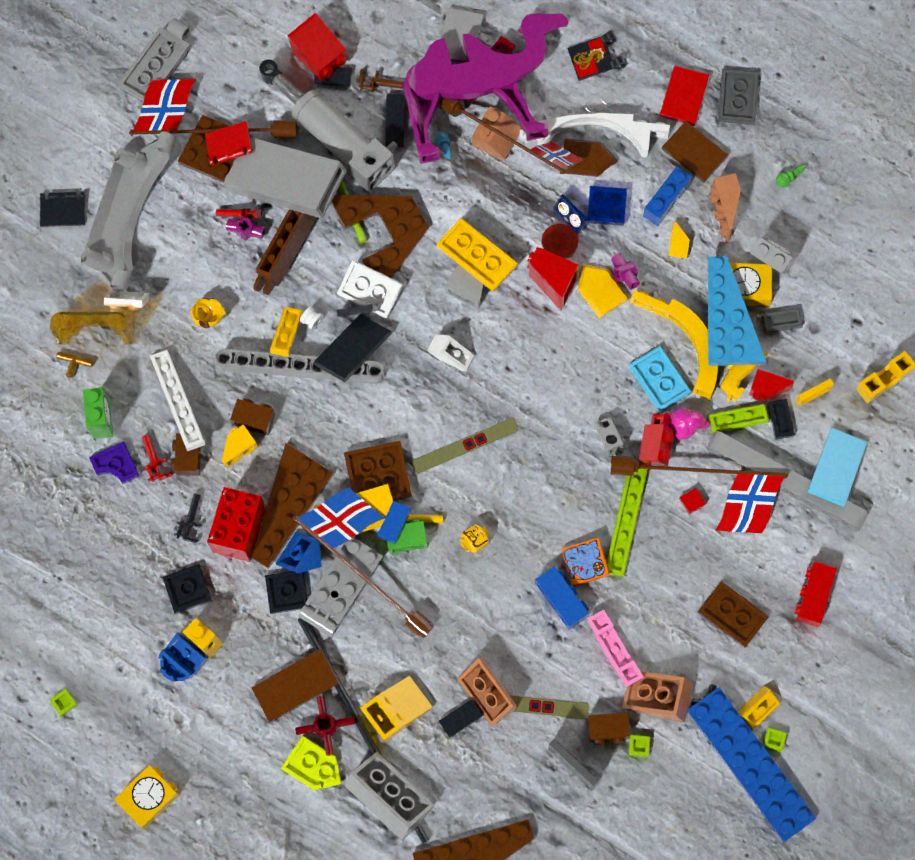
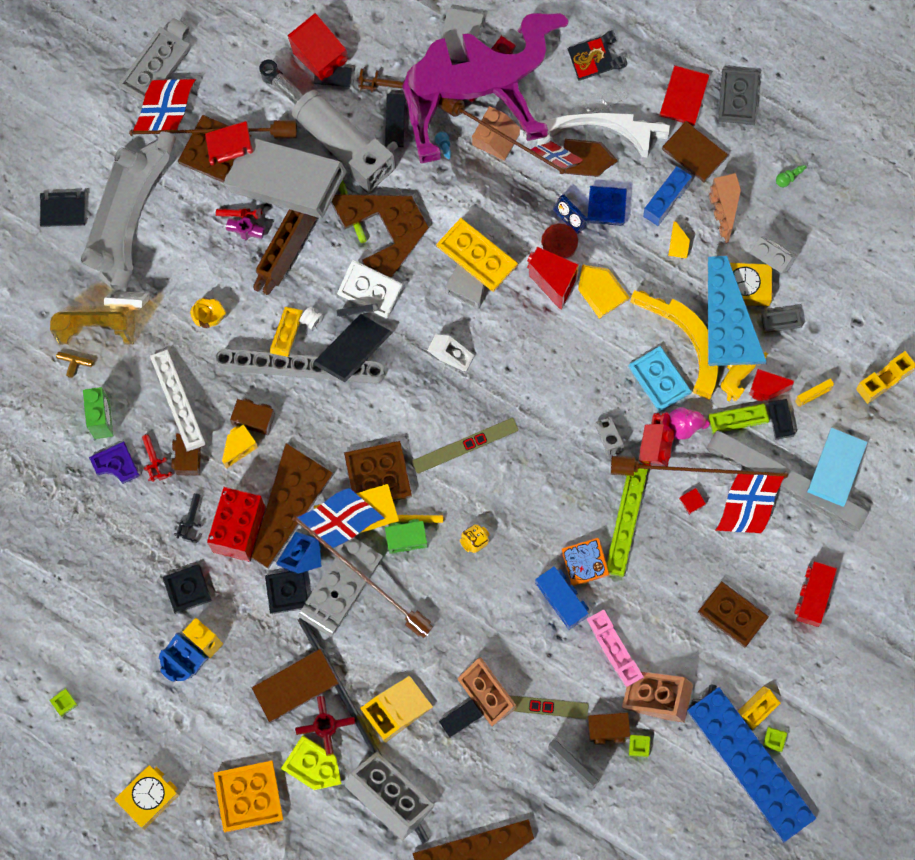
(248, 796): none -> light orange plate
(394, 522): blue tile -> none
(625, 271): magenta axle -> none

